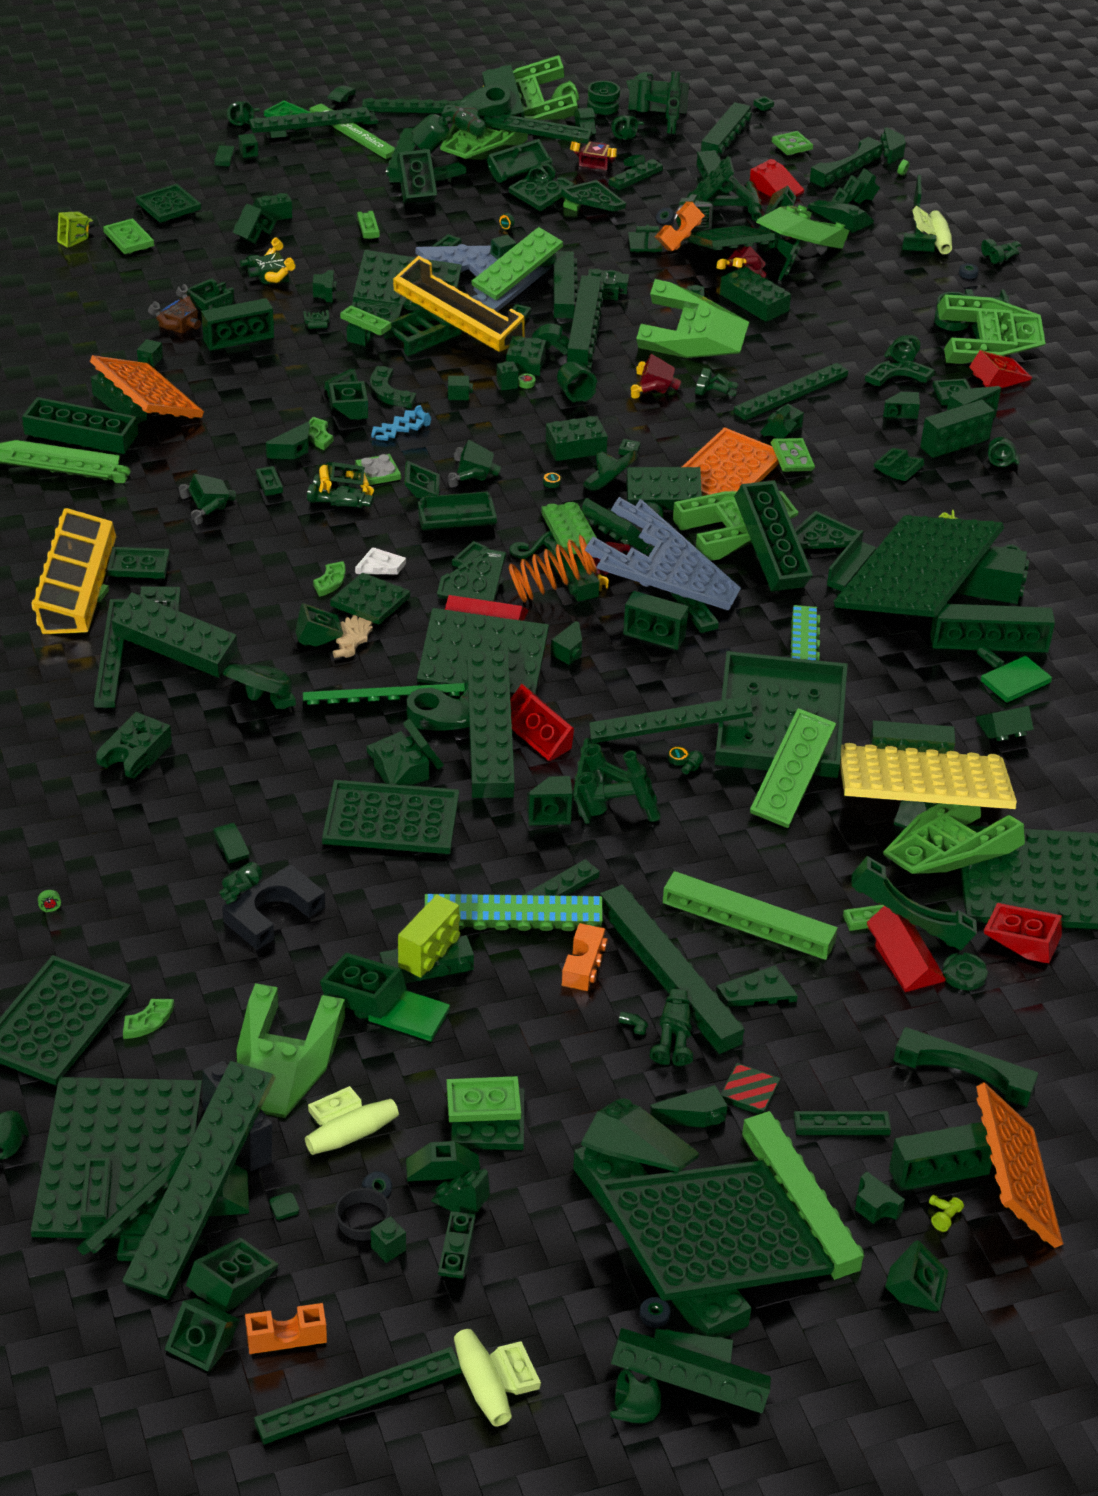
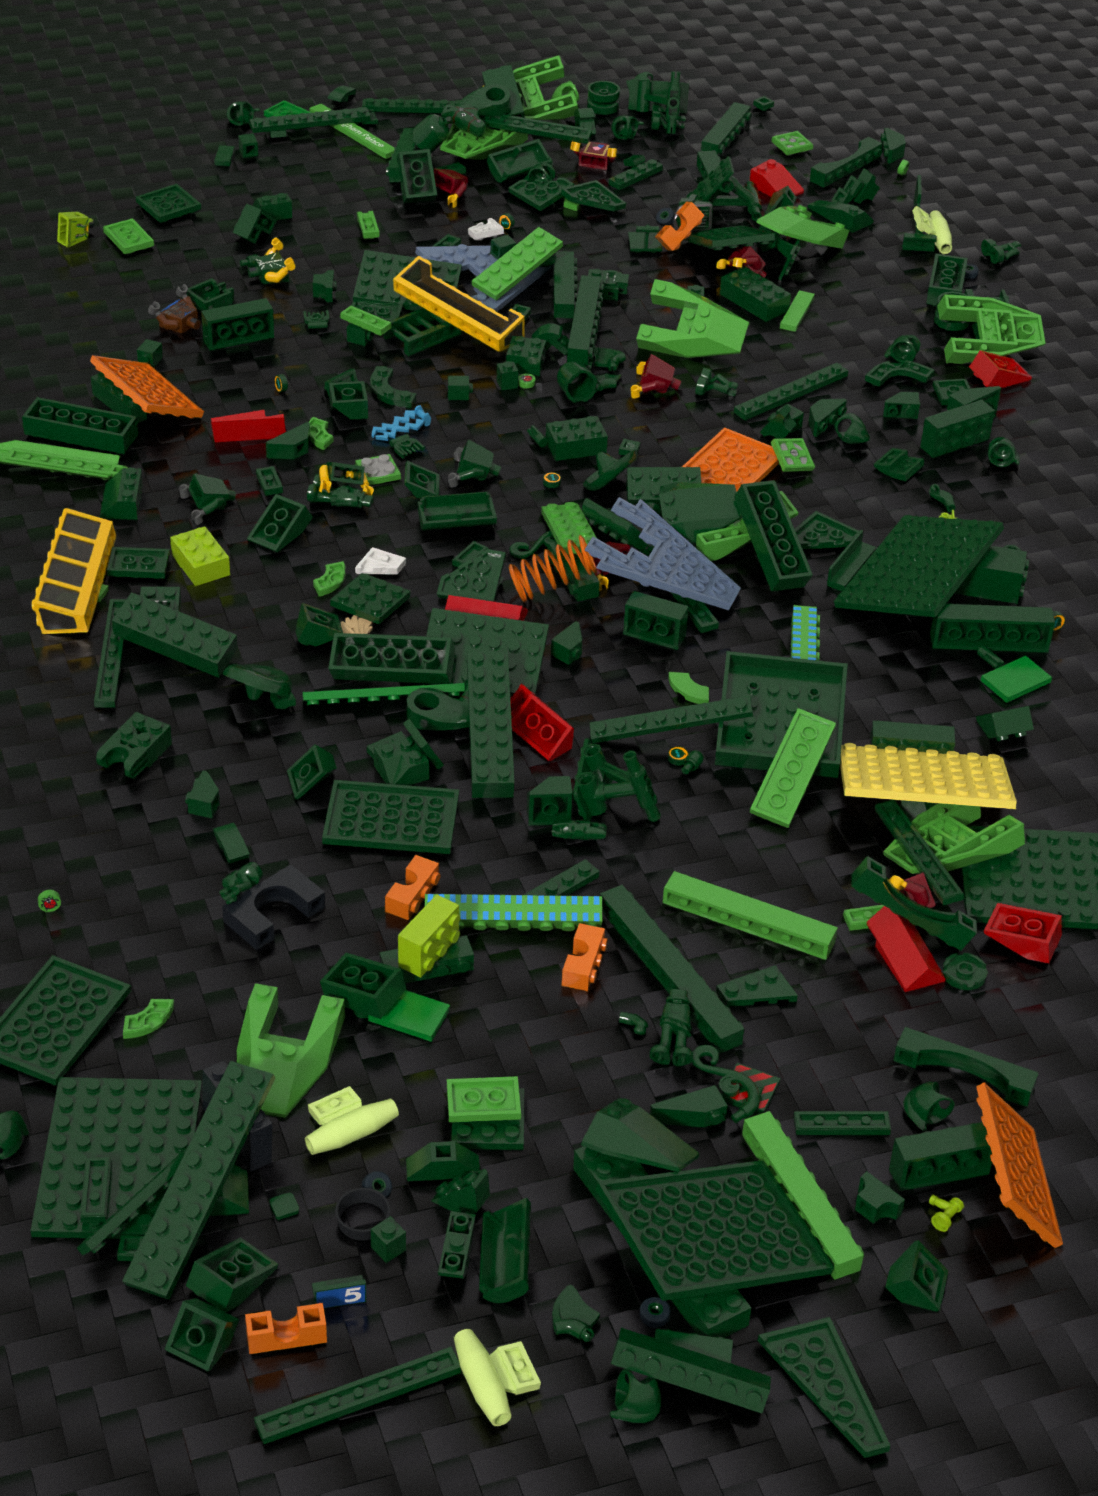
(123, 495): none -> dark green slope
(200, 556): none -> lime brick
(204, 797): none -> dark green slope
(247, 426): none -> red slope
(280, 523): none -> dark green slope
(281, 383): none -> dark green tile
(310, 770): none -> dark green slope
(340, 1291): none -> panel
(392, 658): none -> dark green brick
(405, 444): none -> dark green piece
(420, 878): none -> orange arch
(451, 182): none -> dark red torso
(491, 229): none -> white wing
(505, 1252): none -> dark green container
(539, 438): none -> dark green piece
(573, 1315): none -> dark green arm
(579, 830): none -> dark green hinge
(606, 381): none -> dark green arm
(608, 358): none -> dark green arm
(658, 118): none -> dark green piece
(687, 687): none -> bright green tile
(698, 507): none -> dark green wedge
(729, 1077): none -> dark green plant
(797, 311): none -> bright green tile
(823, 1370): none -> dark green wing
(825, 413): none -> dark green slope
(855, 433): none -> dark green piece
(915, 888): none -> dark red torso
(919, 852): none -> dark green tile
(923, 1105): none -> dark green piece
(943, 497): none -> dark green arm
(946, 276): none -> dark green brick
(1059, 620): none -> dark green tile

